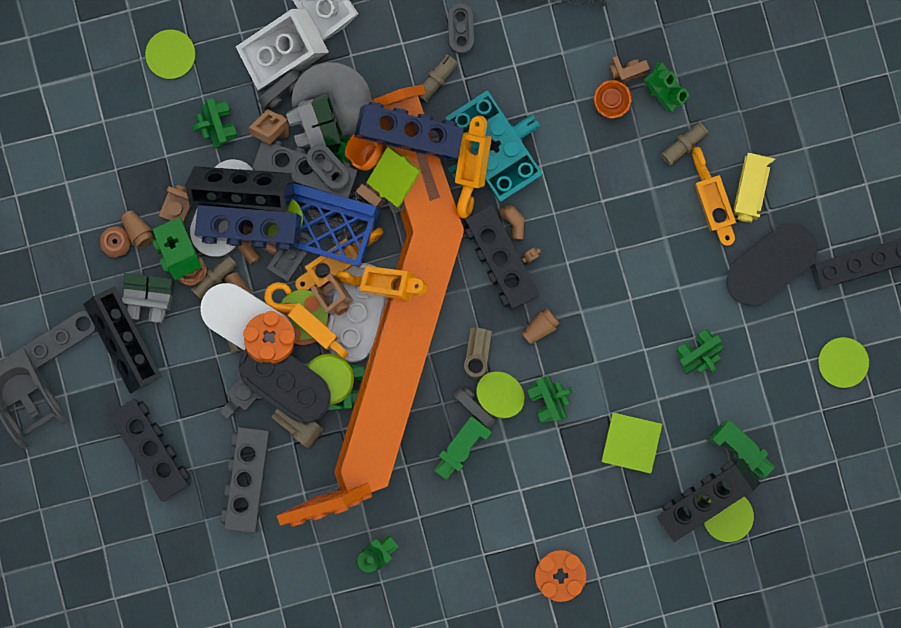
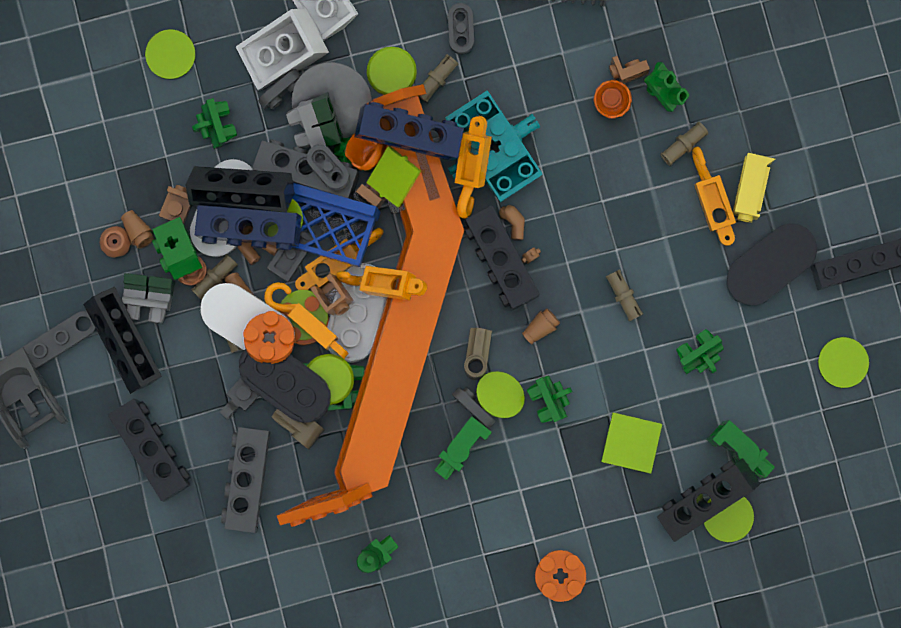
(269, 127): medium nougat bracket -> none
(391, 70): none -> lime piece
(624, 295): none -> dark tan pin

